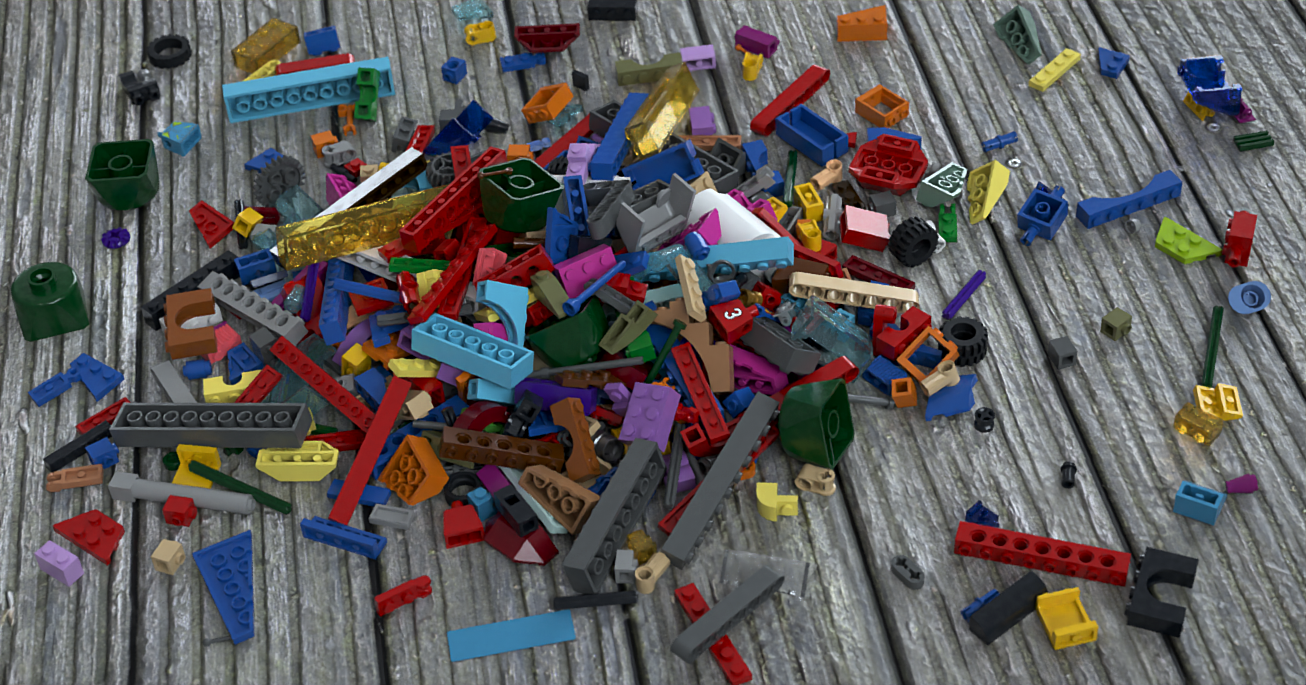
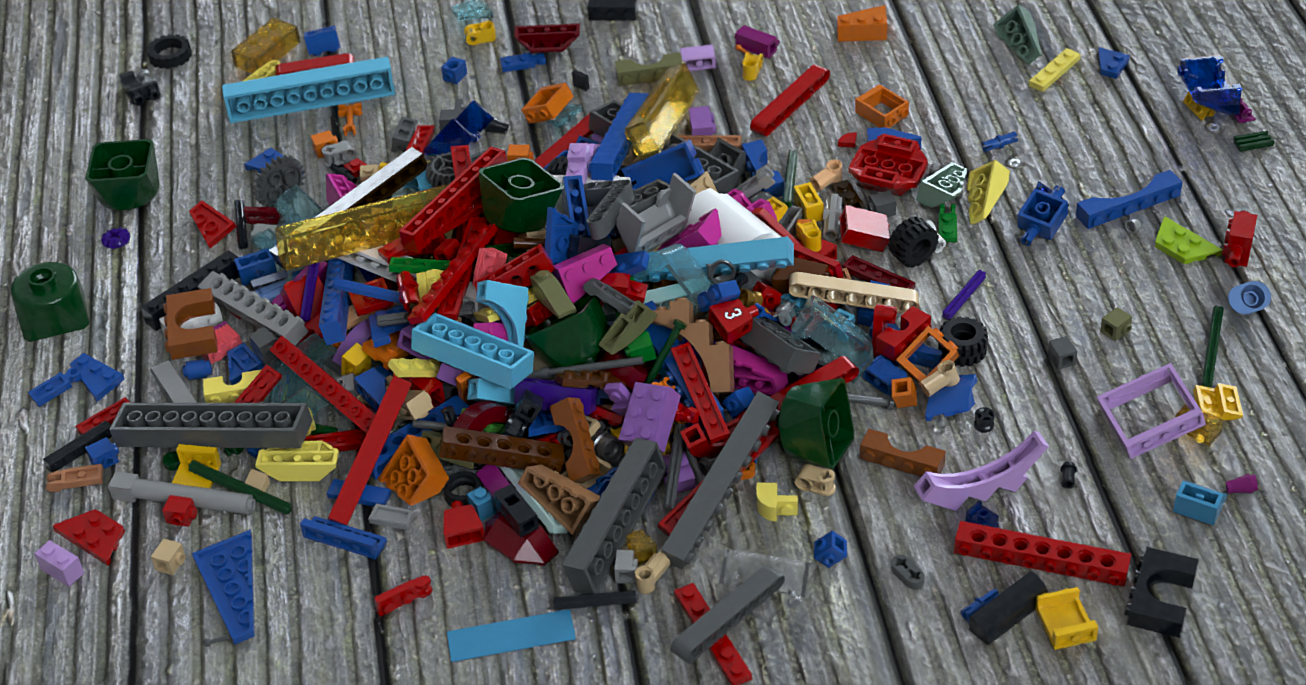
(180, 137): dark azure torso -> none
(247, 221): yellow brick -> none
(258, 479): none -> tan slope
(294, 300): clear light blue cone -> none
(369, 85): green arch -> none
(481, 175): reddish brown hinge -> none
(537, 145): blue axle -> none
(573, 305): blue piece -> none
(690, 288): tan plate -> none
(696, 246): blue brick -> none
(811, 135): blue piece -> none
(830, 549): none -> blue brick
(877, 449): none -> dark orange arch
(980, 483): none -> lavender arch
(1162, 433): none -> lavender window

